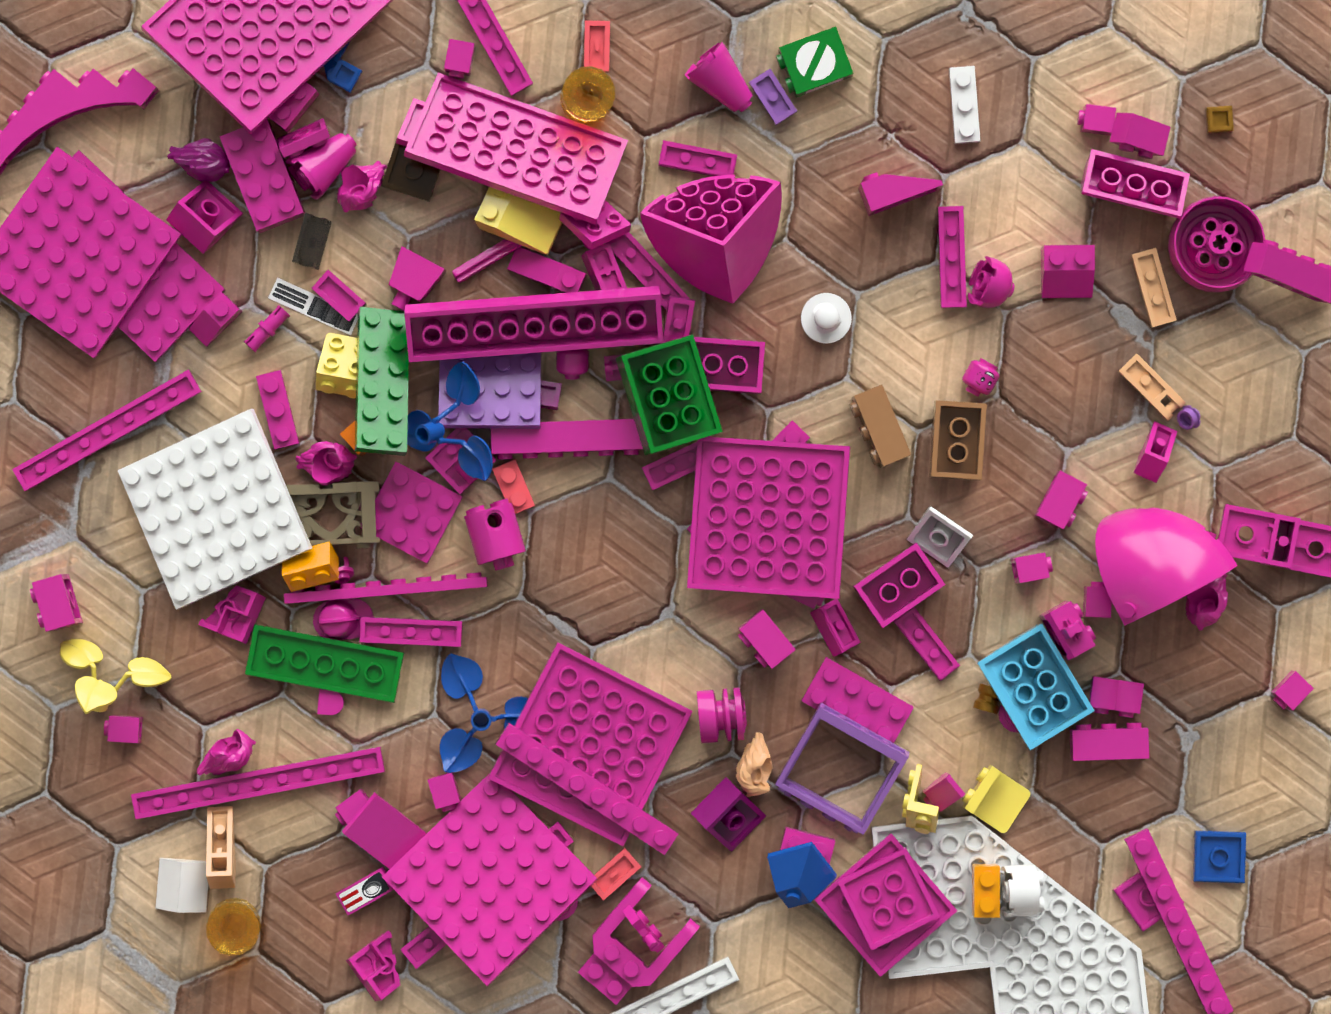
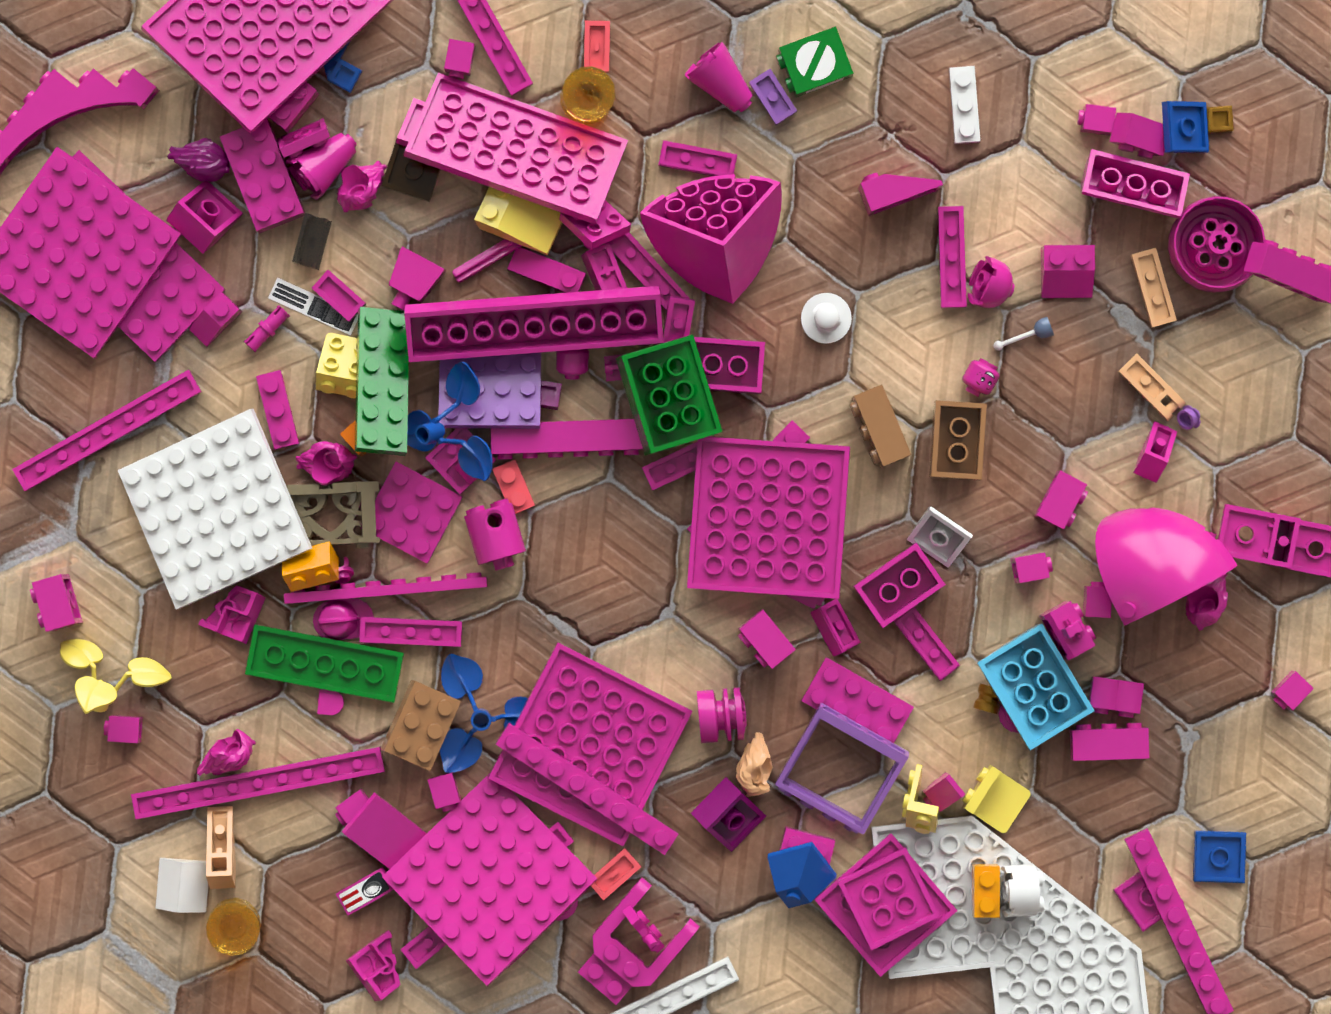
(420, 725): none -> medium nougat brick
(1041, 328): none -> hinge
(1185, 127): none -> blue tile

